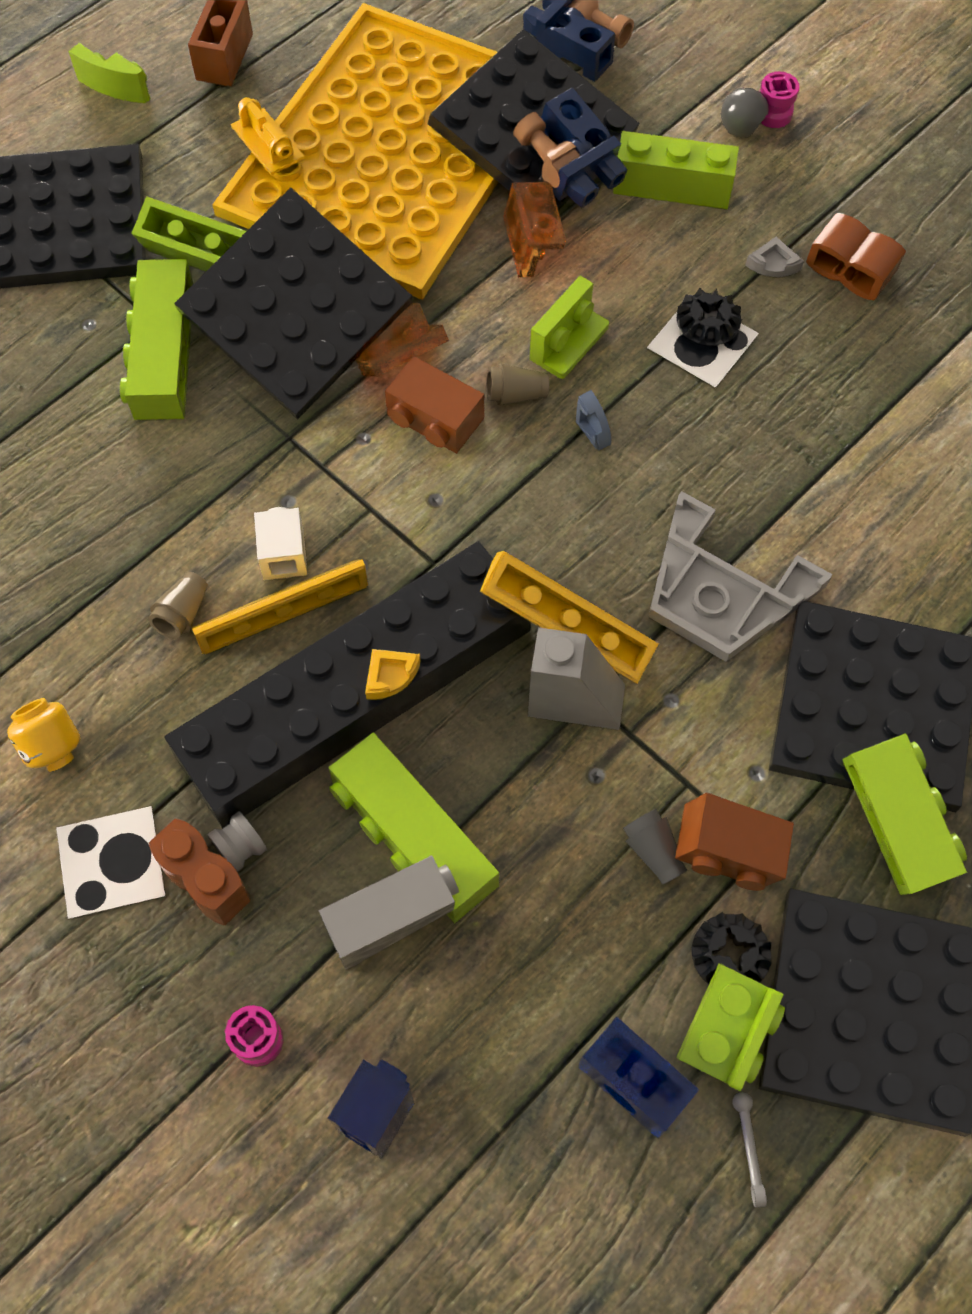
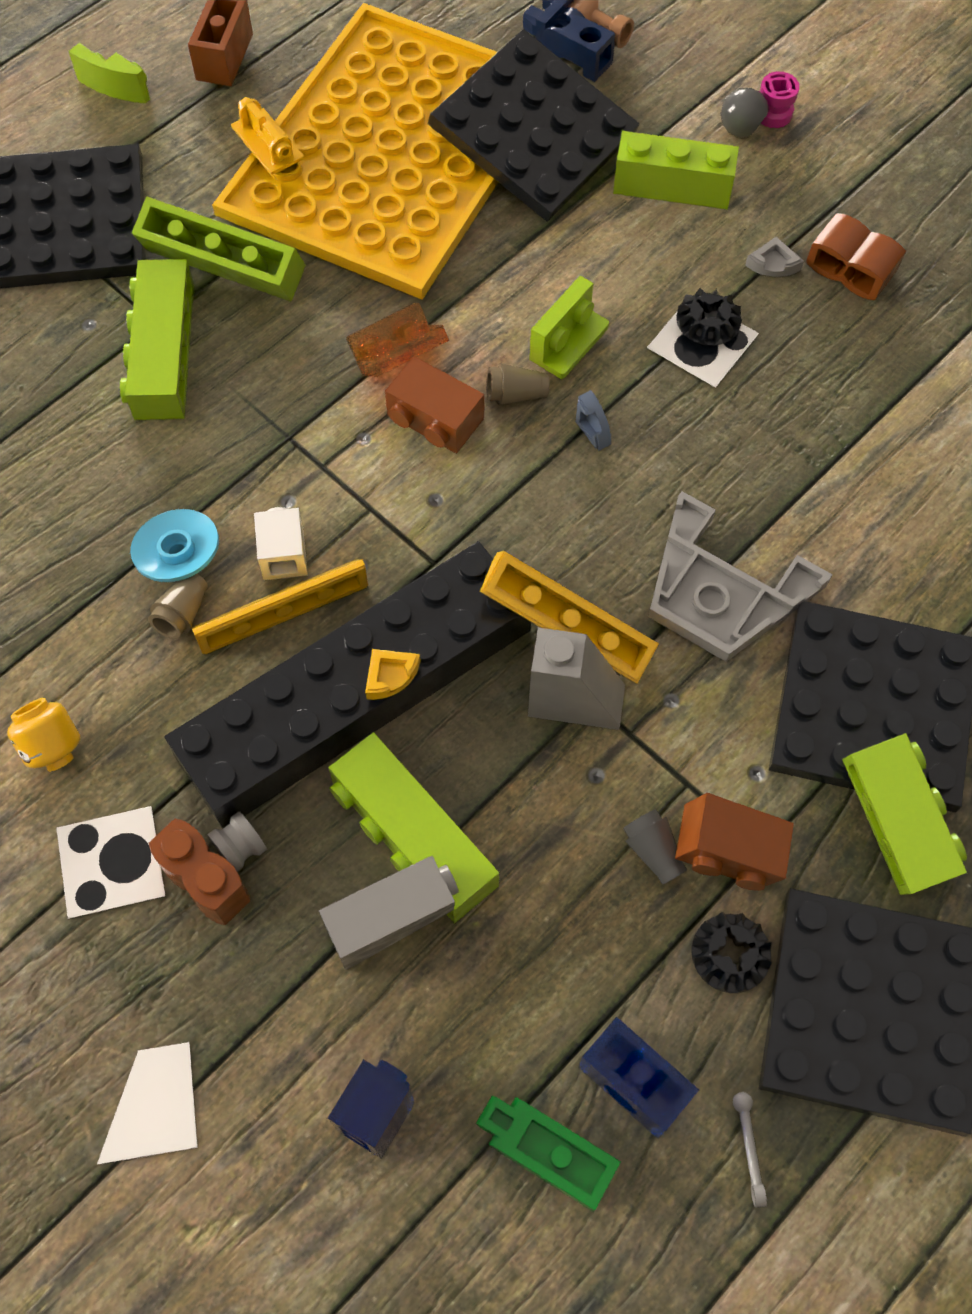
(155, 1107): none -> white sticker
(174, 545): none -> medium azure dish
(258, 1045): dark pink wheel -> none
(294, 303): black plate -> none
(532, 224): clear orange bracket -> none
(548, 1150): none -> green hinge
(582, 152): dark blue hips -> none
(732, 1027): lime bracket -> none

